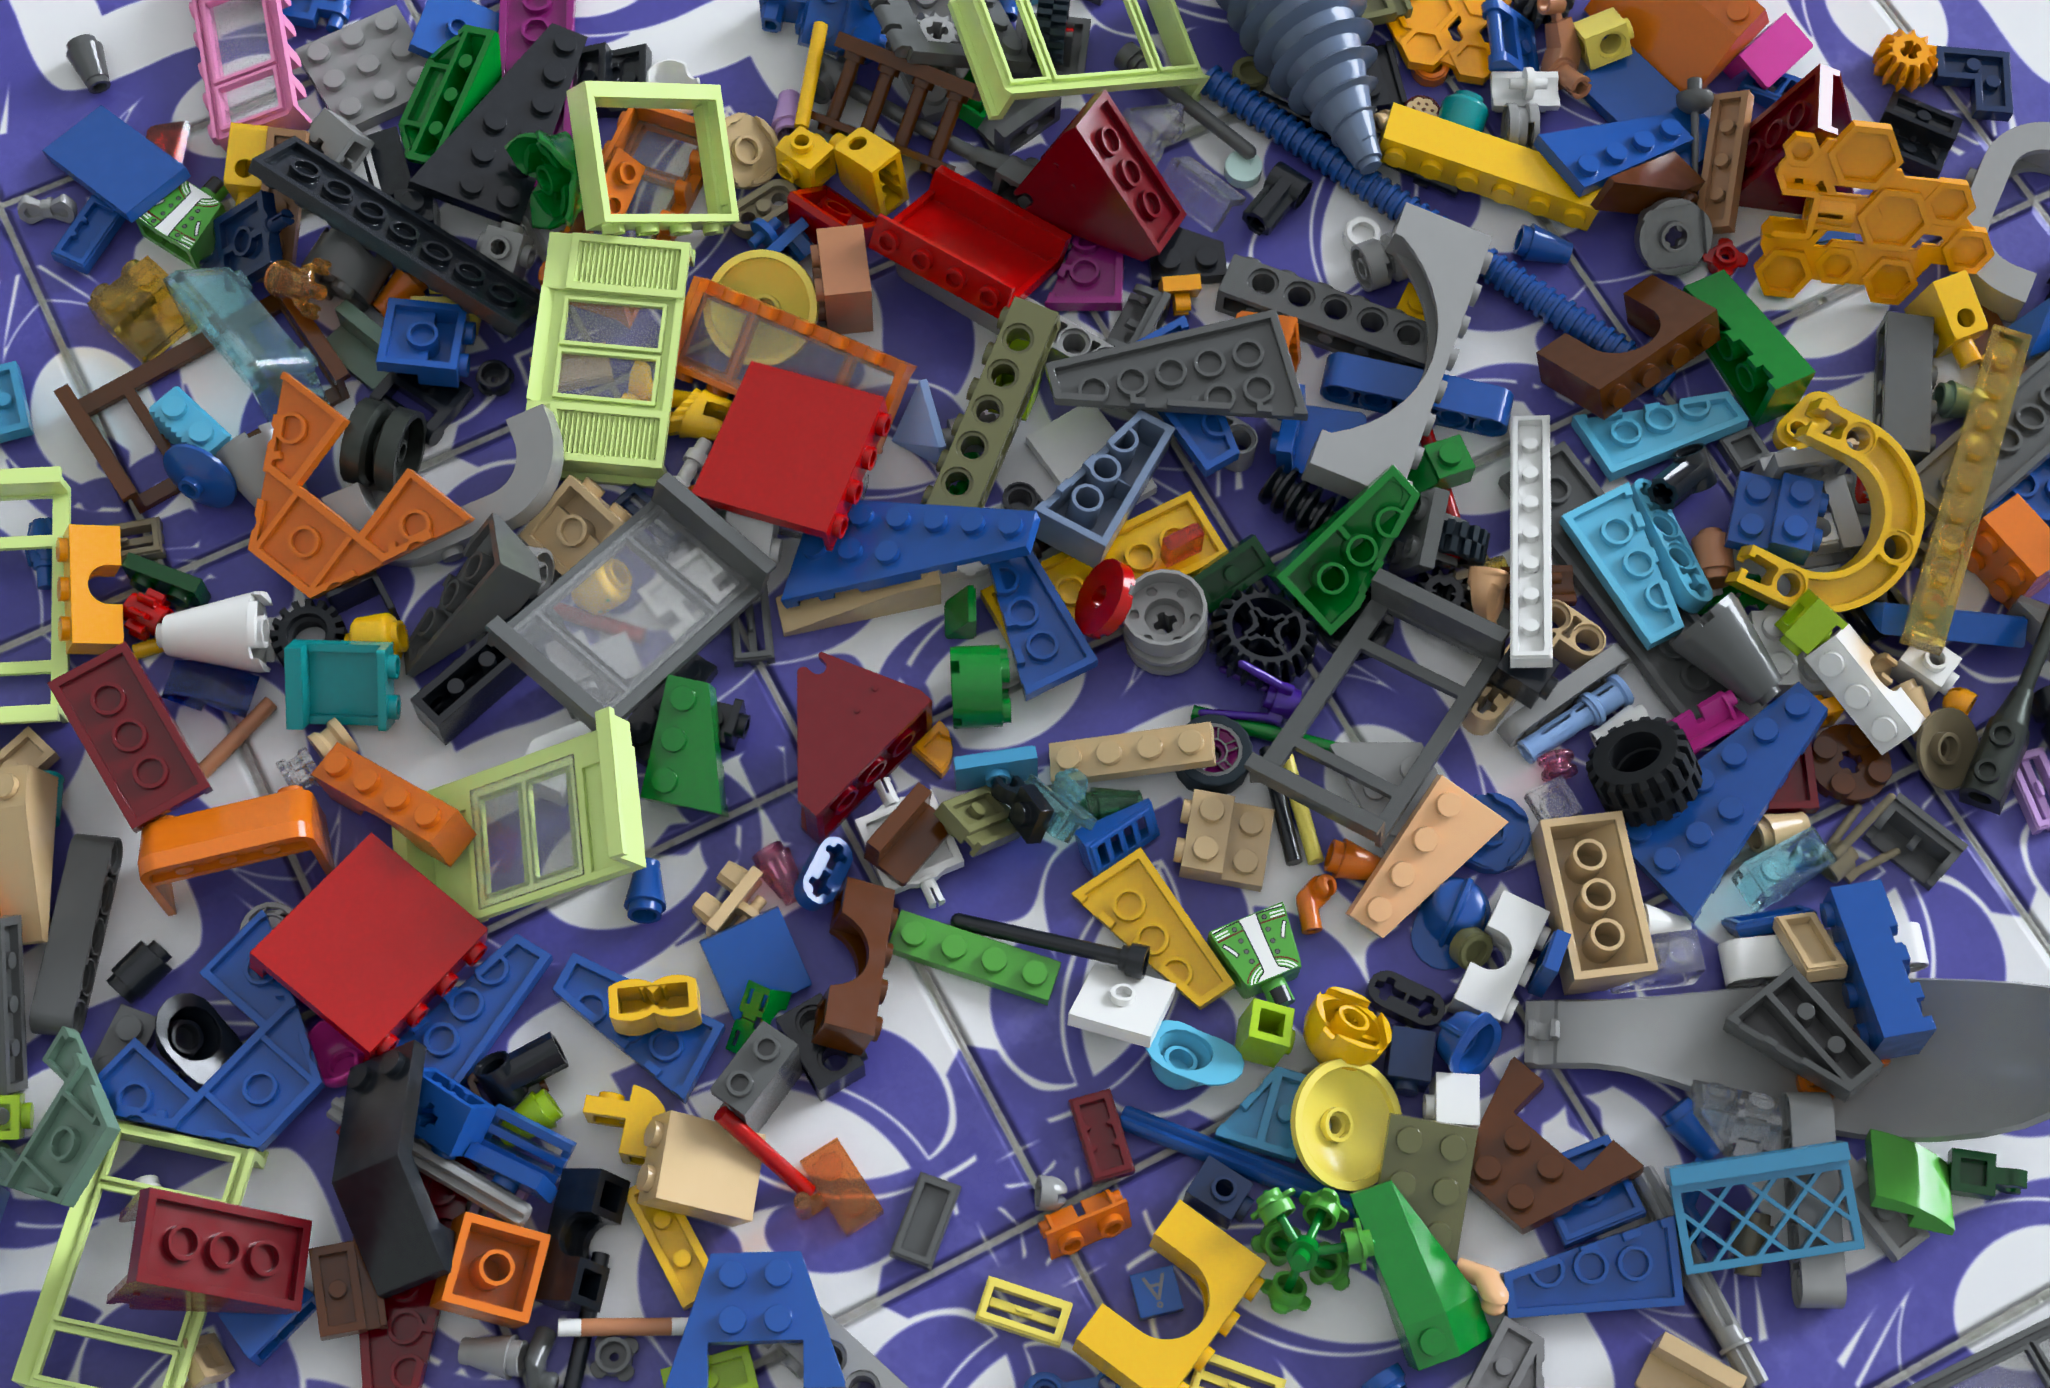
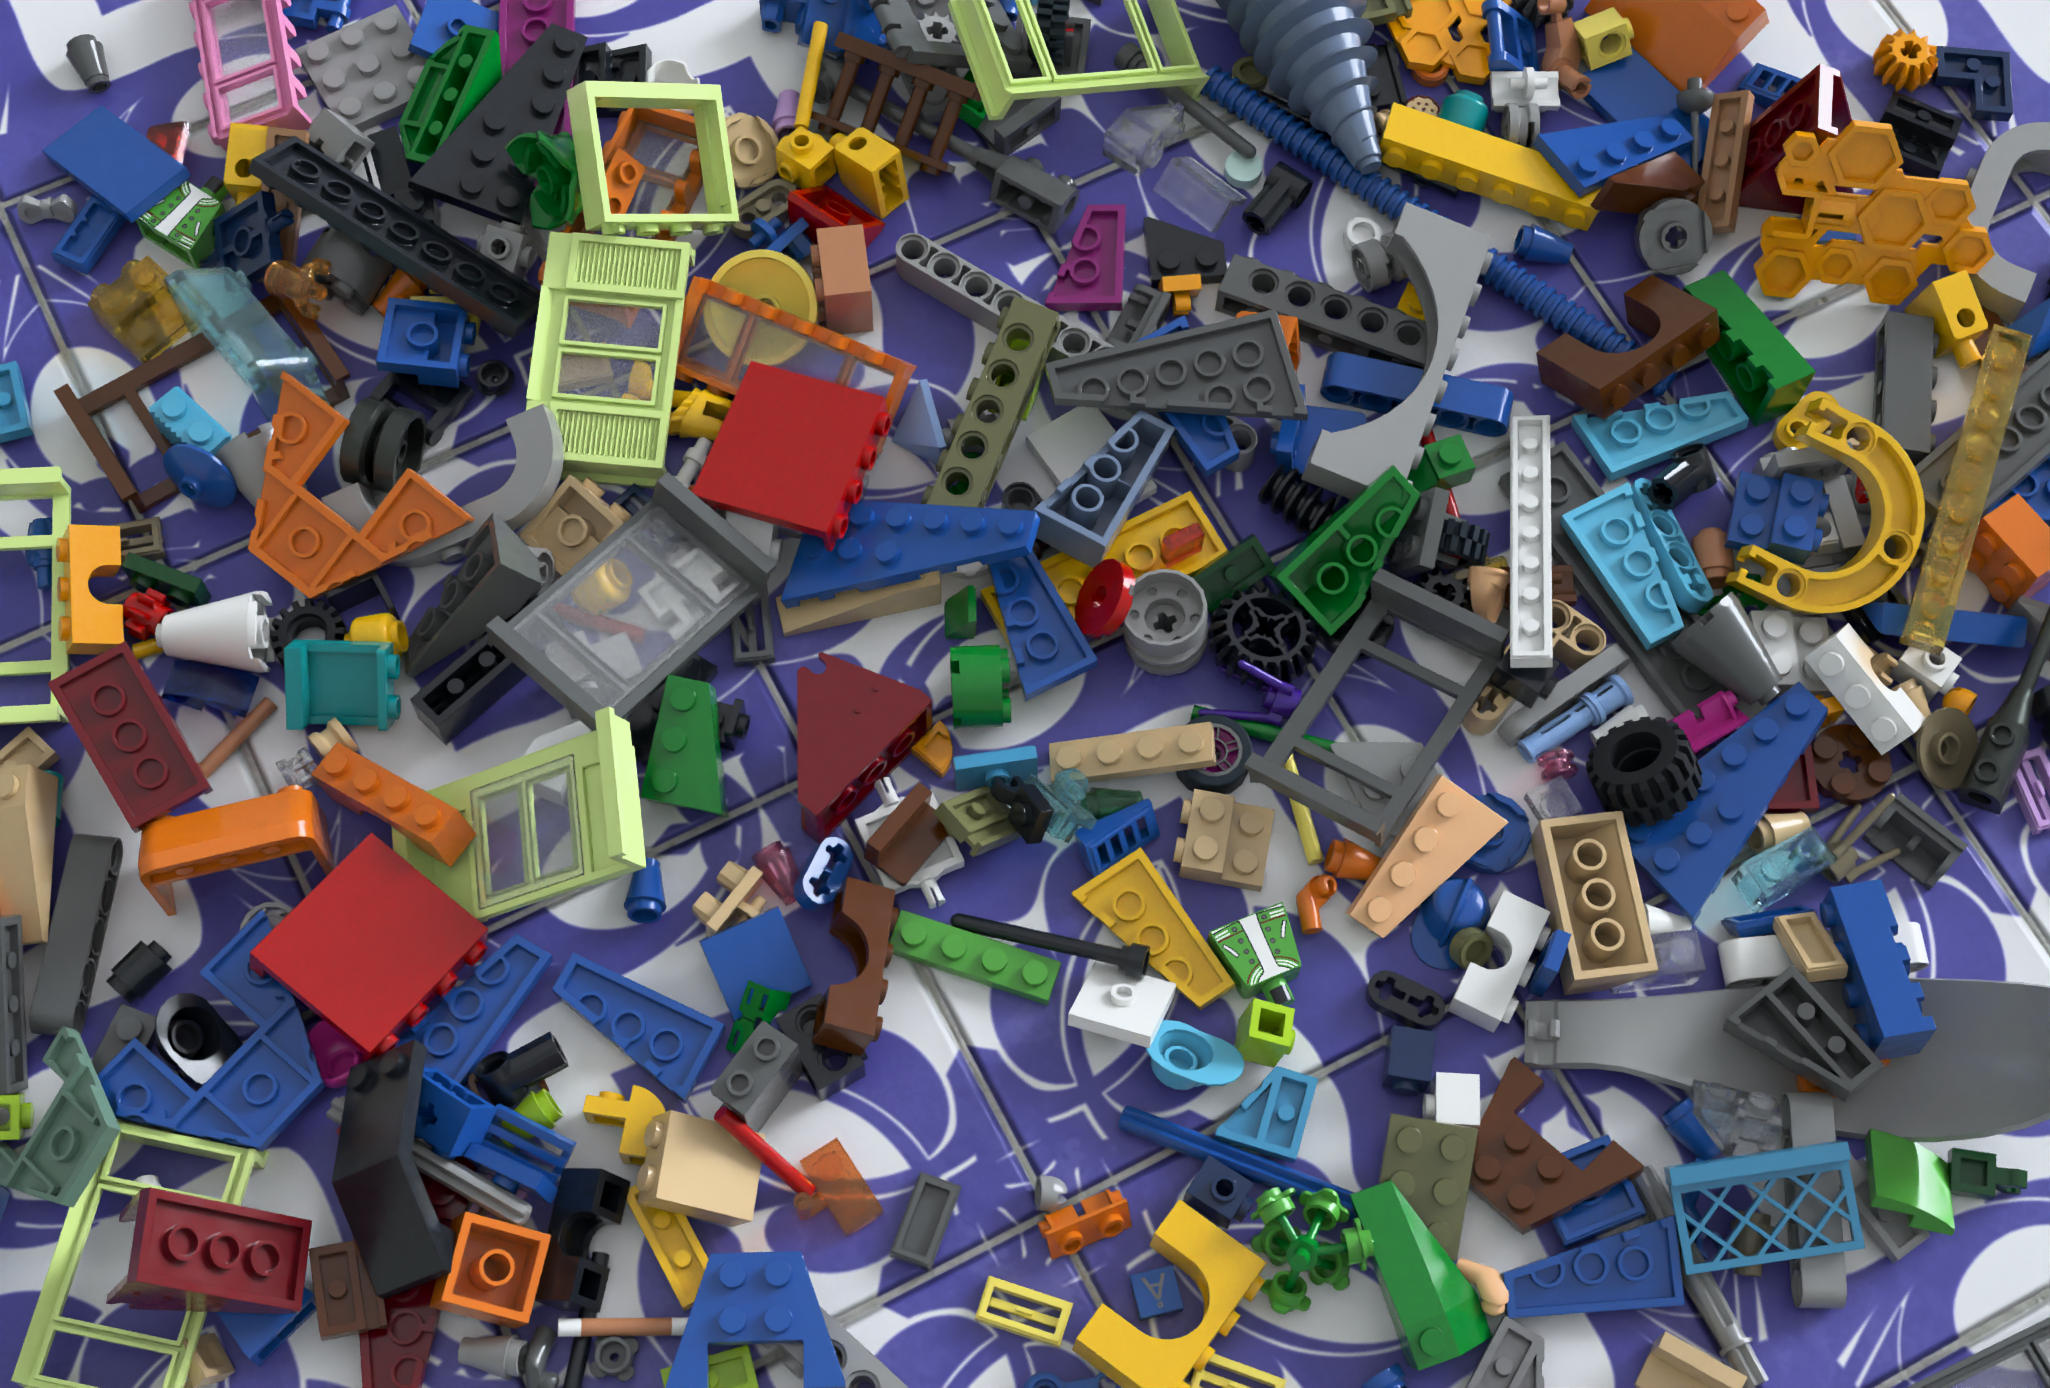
(357, 344): sand green panel -> none
(644, 1006): yellow brick -> none
(972, 242): red panel -> none
(1101, 1137): dark red plate -> none
(1104, 185): dark red ladder -> none
(1284, 824): black bar -> none
(1345, 1029): yellow cylinder -> none
(1359, 1115): light yellow dish -> none
(1468, 1041): blue piece -> none
(1724, 248): red plate -> none
(1742, 450): dark grey tile -> none
(1771, 52): dark pink panel -> none
(1808, 624): lime brick -> none
(1952, 399): sand green cone -> none

